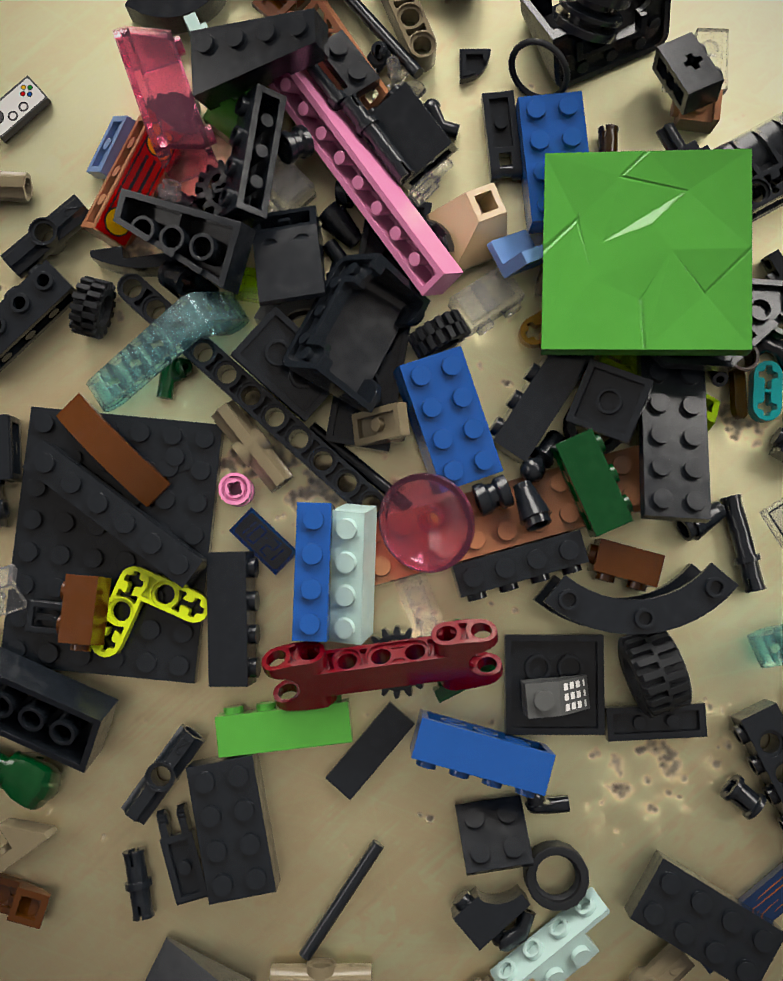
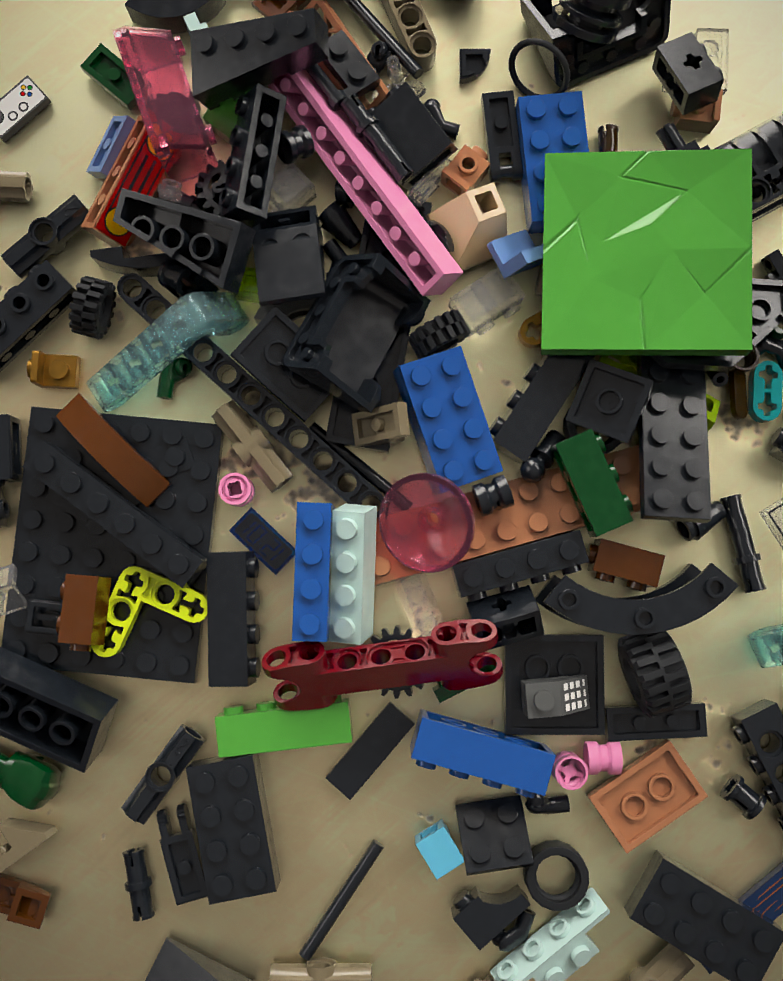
(54, 370): none -> pearl gold bracket
(110, 74): none -> dark green plate
(438, 849): none -> medium azure panel
(458, 178): none -> nougat brick
(513, 614): none -> black brick
(531, 507): black cone -> none
(571, 775): none -> bright pink wheel
(603, 757): none -> bright pink wheel
(647, 795): none -> nougat plate

